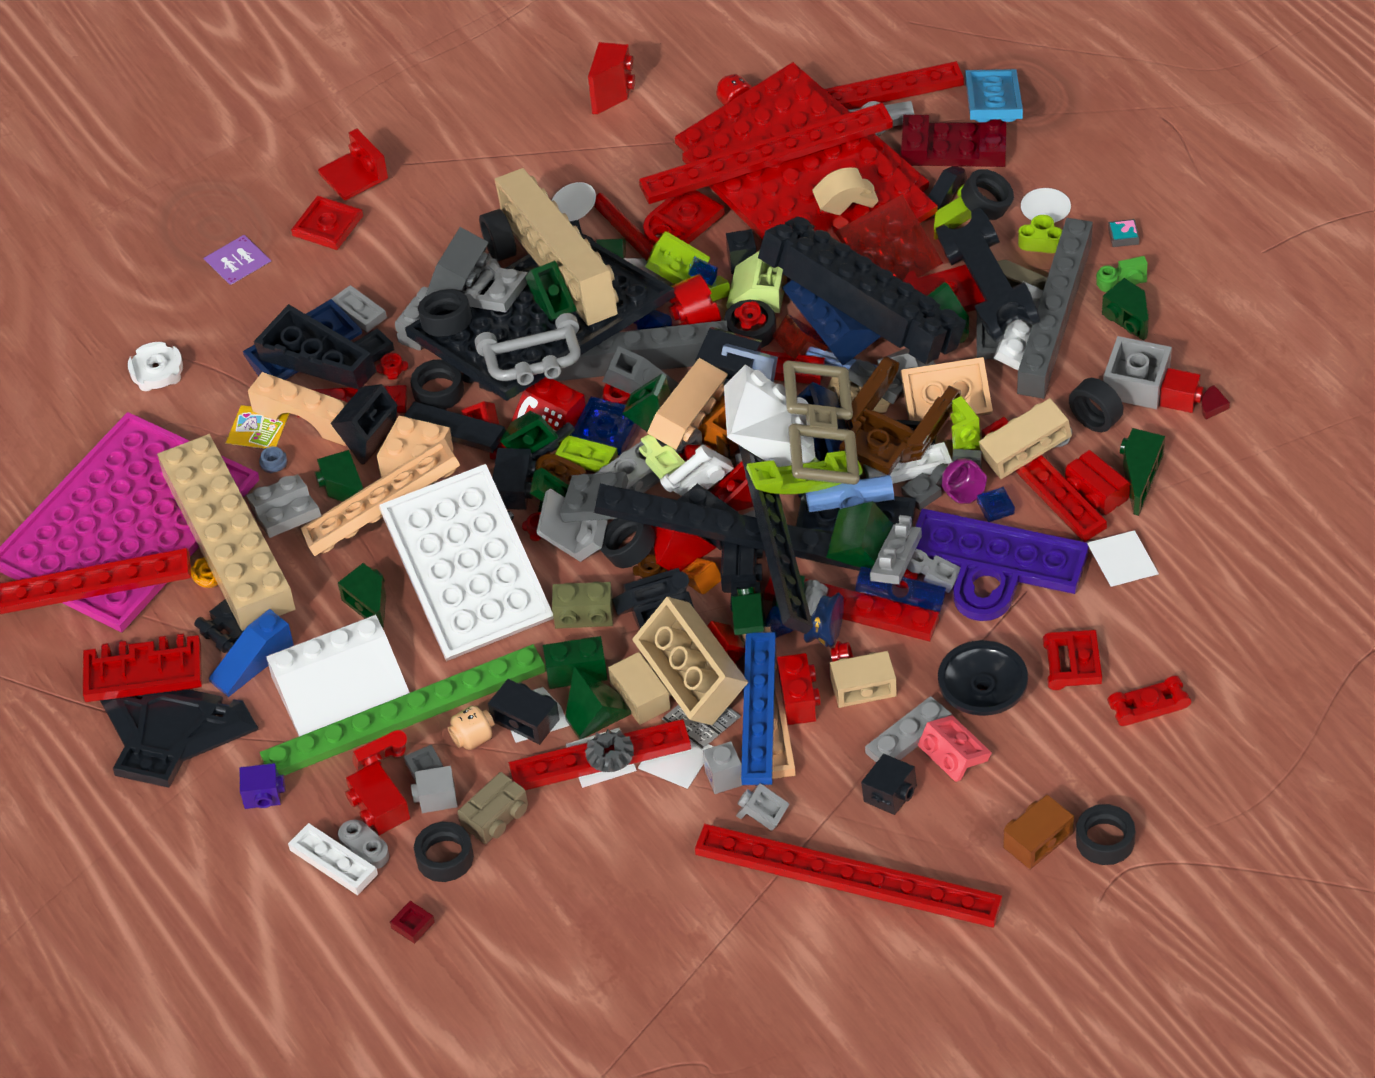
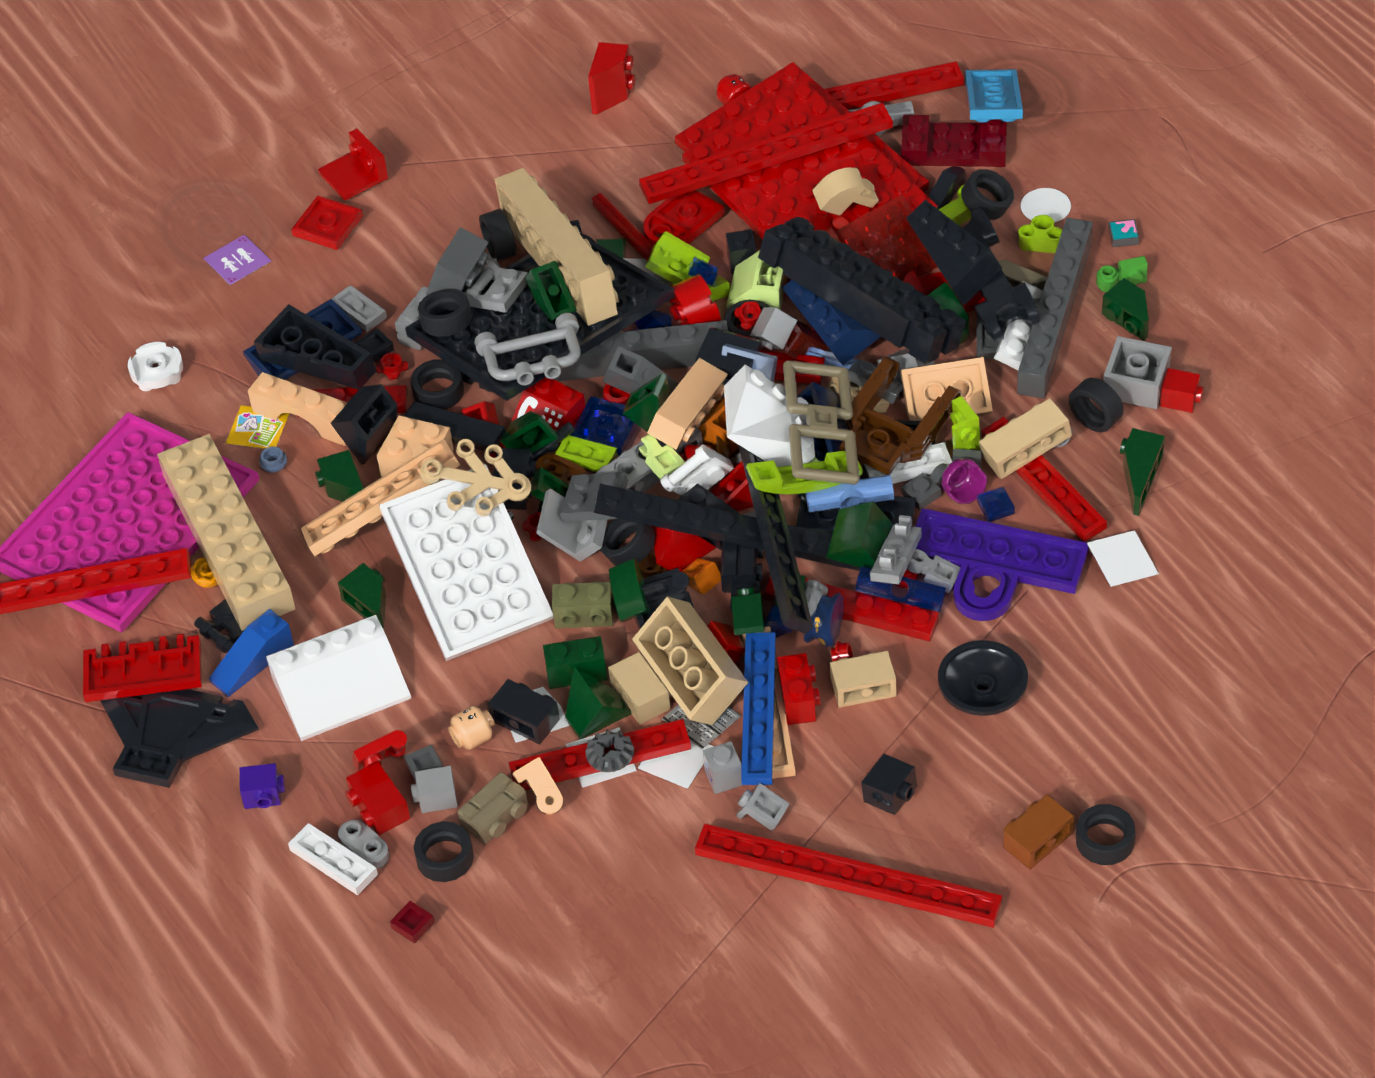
(283, 505): light grey plate -> none
(403, 711): bright green plate -> none
(479, 478): none -> tan plant
(542, 785): none -> light nougat leg
(575, 200): white sticker -> none
(628, 591): none -> dark green slope
(773, 328): none -> light grey brick
(906, 733): light grey plate -> none
(952, 746): coral bracket -> none
(958, 255): none -> black wedge
(1082, 656): red plate -> none
(1097, 482): red brick -> none
(1149, 701): red plate -> none
(1213, 402): dark red tile -> none

